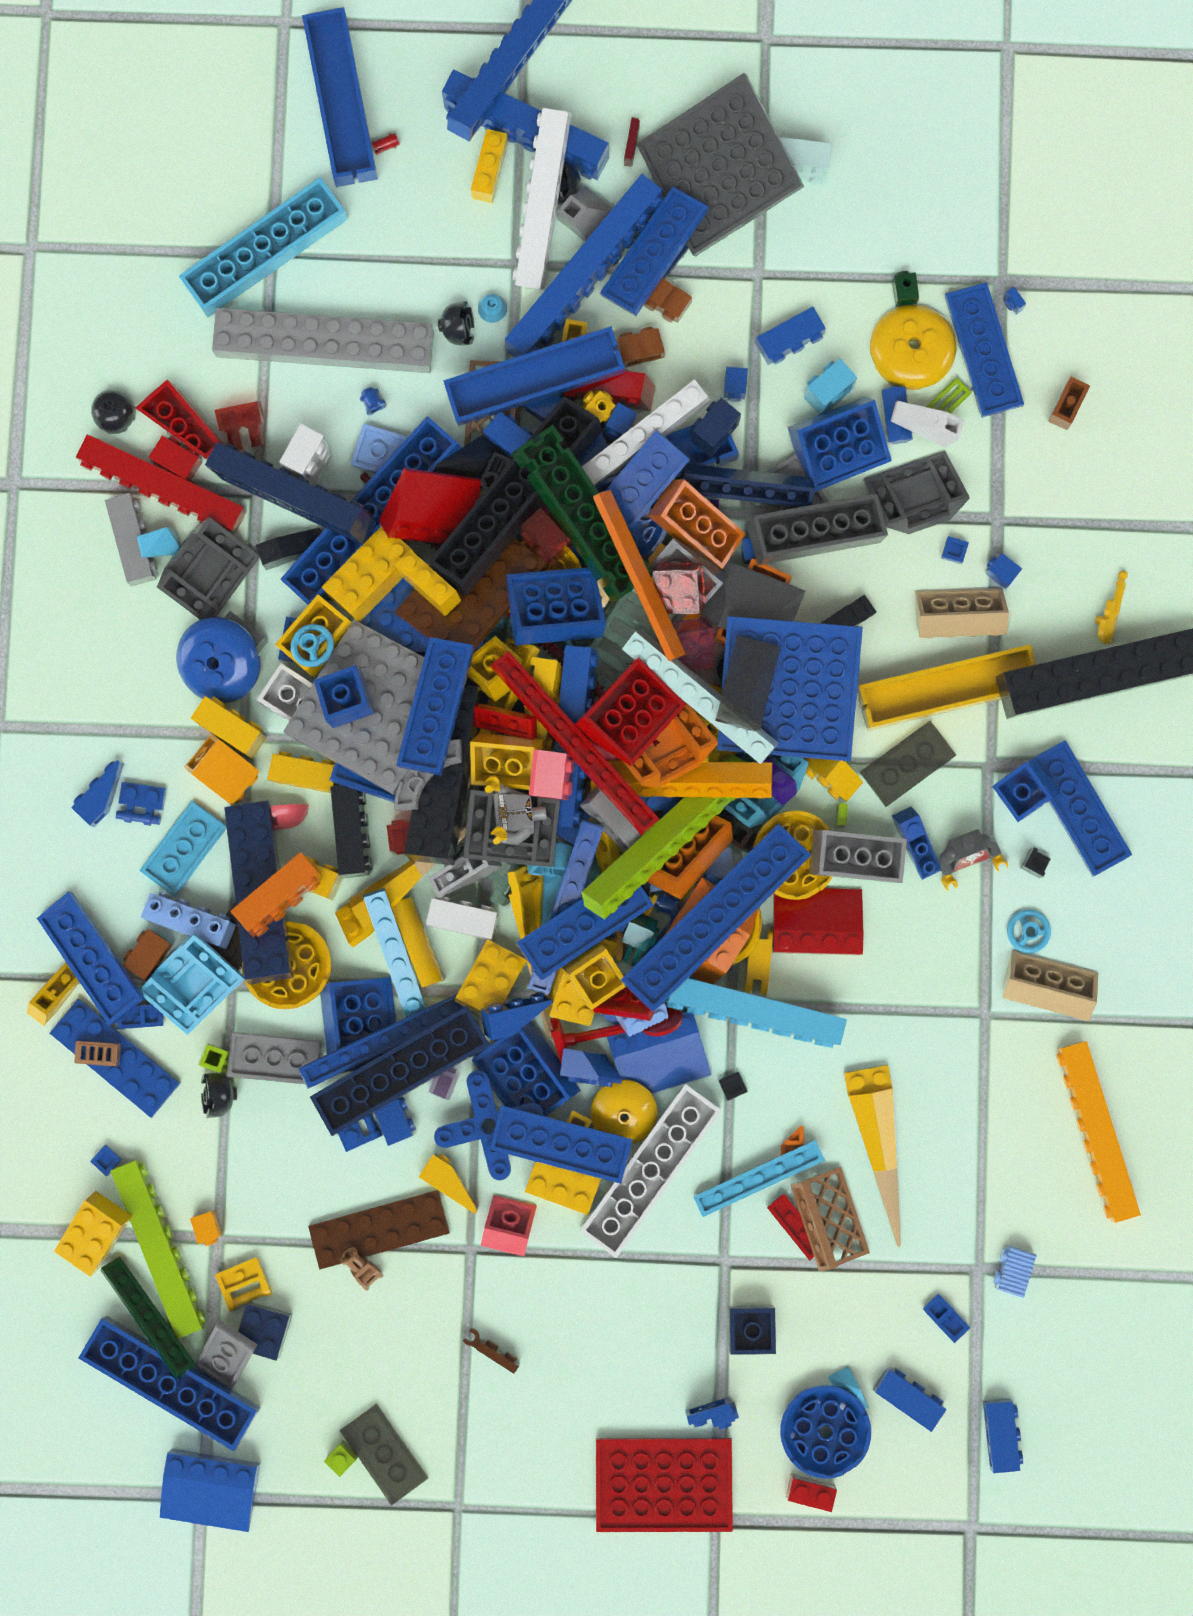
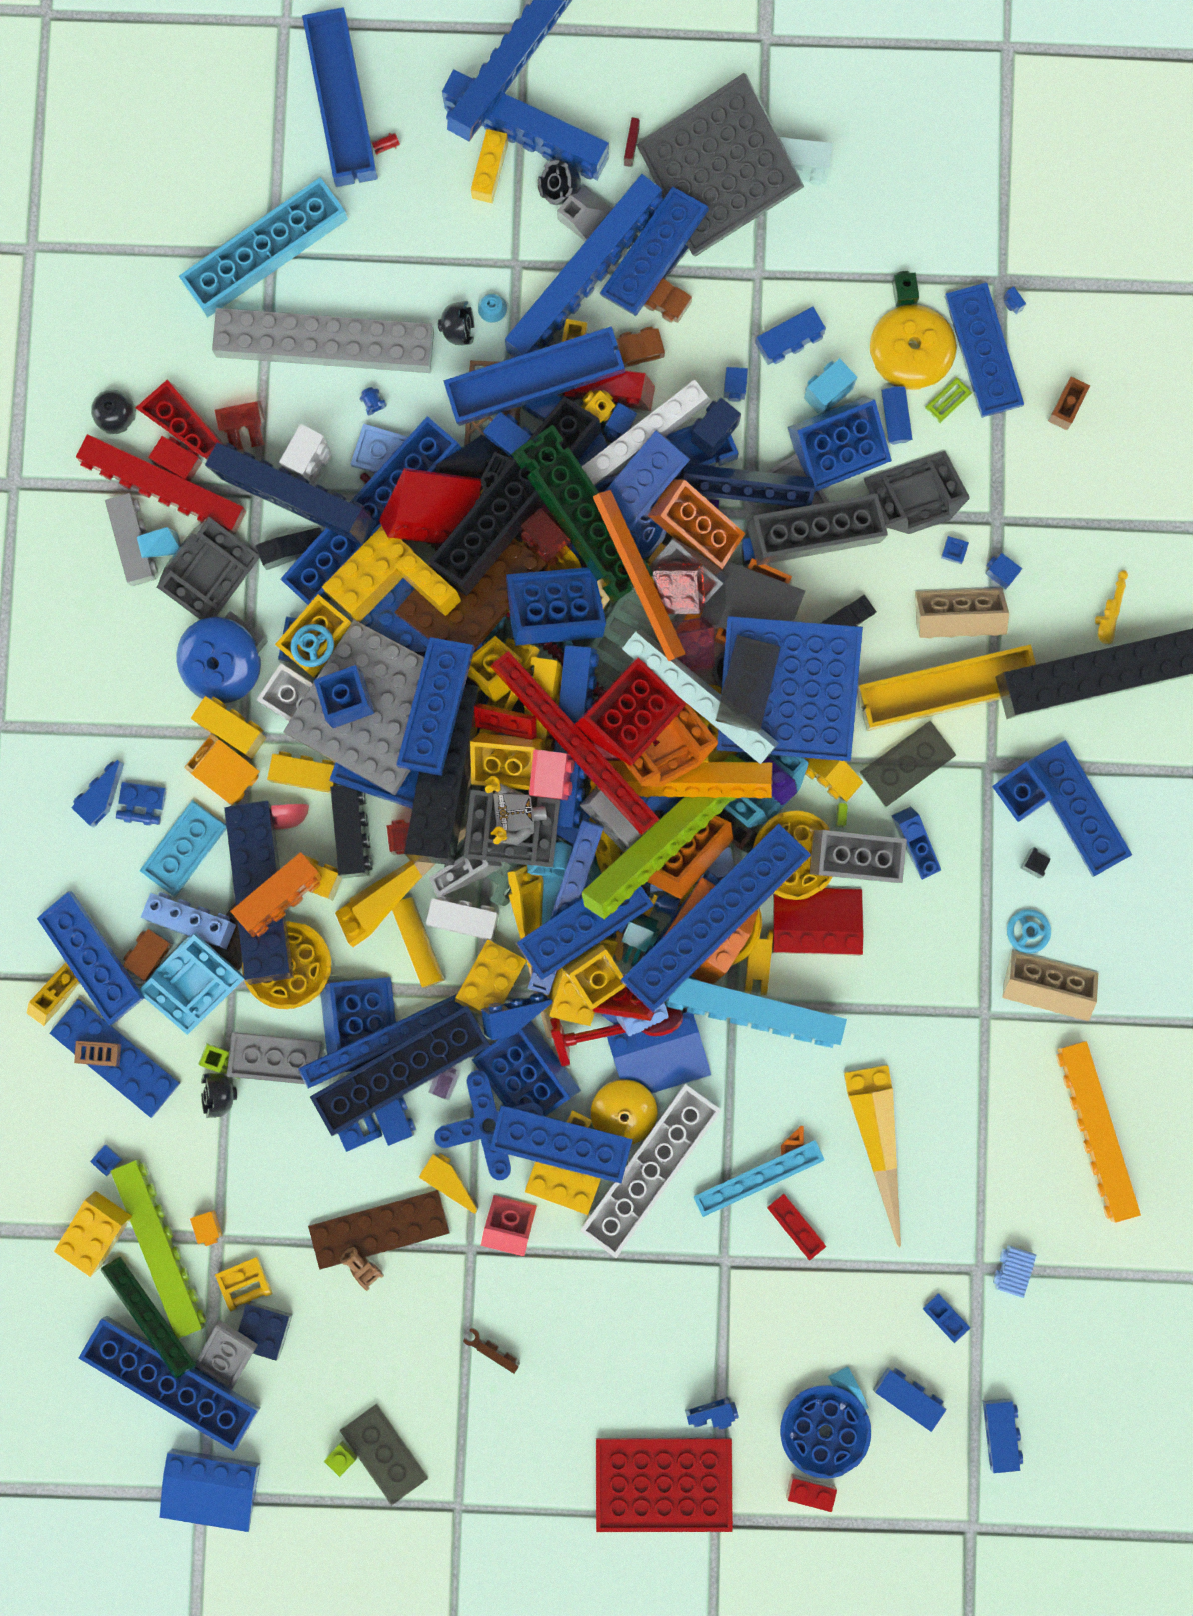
(141, 1017): blue slope -> none
(394, 952): medium azure plate -> none
(414, 781): light grey tile -> none
(542, 199): white brick -> none
(588, 1068): blue slope -> none
(733, 1086): black tile -> none
(752, 1330): dark blue brick -> none
(816, 1228): medium nougat fence -> none
(928, 422): white slope -> none
(967, 851): dark grey torso -> none

